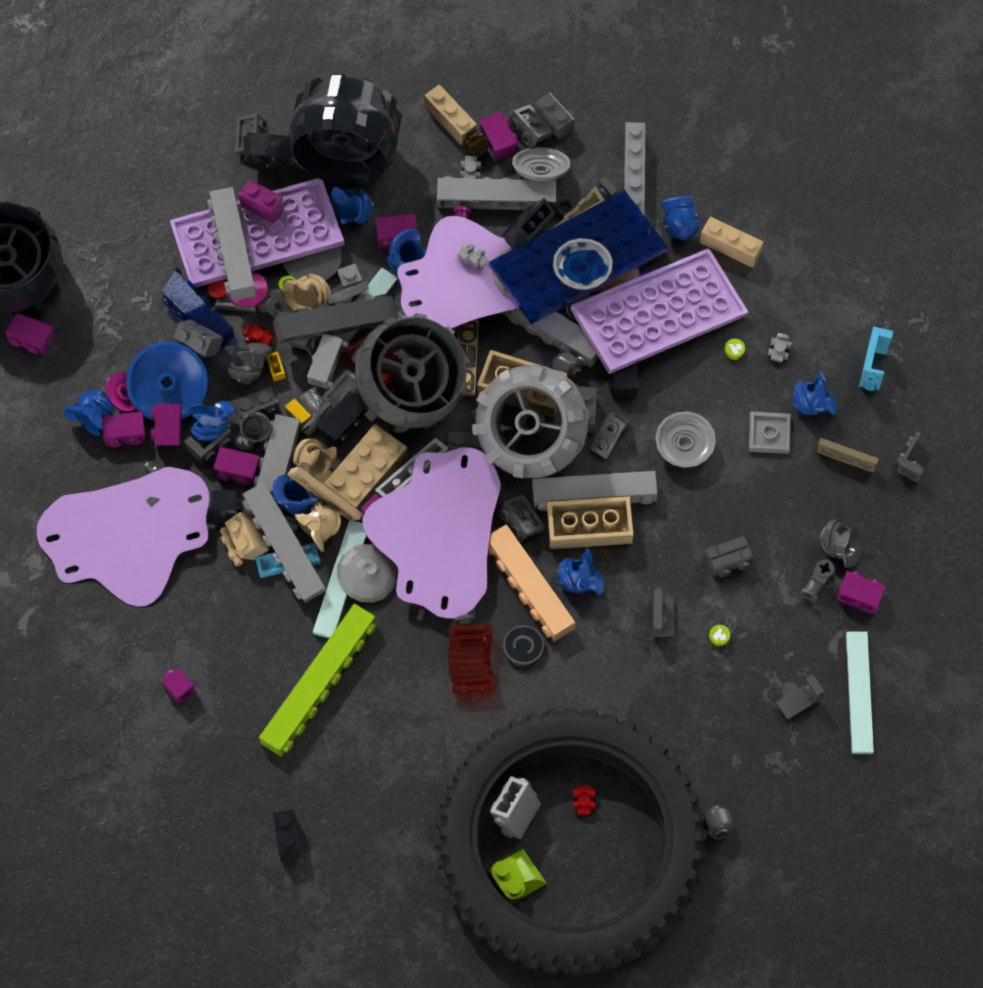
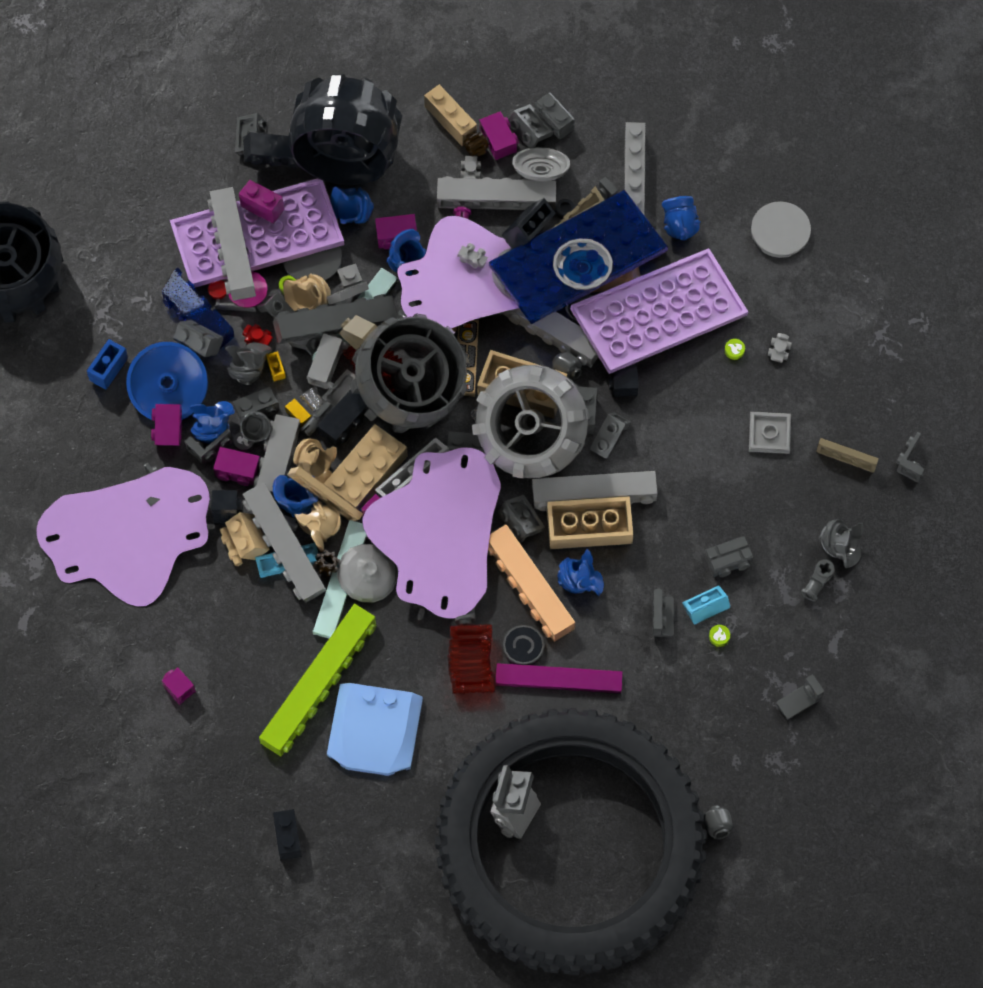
(30, 334): magenta brick -> none
(89, 410): blue helmet -> none
(107, 364): none -> blue brick
(114, 385): dark pink dish -> none
(124, 429): magenta brick -> none
(330, 558): none -> dark brown gear
(356, 330): none -> dark tan slope
(374, 729): none -> light blue wedge
(512, 791): none -> dark grey bracket
(516, 877): lime slope -> none
(559, 678): none -> magenta tile
(584, 802): red piece -> none
(685, 439): light grey hat -> none
(706, 604): none -> medium azure slope
(731, 242): tan brick -> none
(780, 229): none -> light grey tile
(813, 397): blue helmet -> none
(859, 693): light aqua tile -> none
(861, 592): magenta brick -> none
(878, 343): medium azure panel -> none

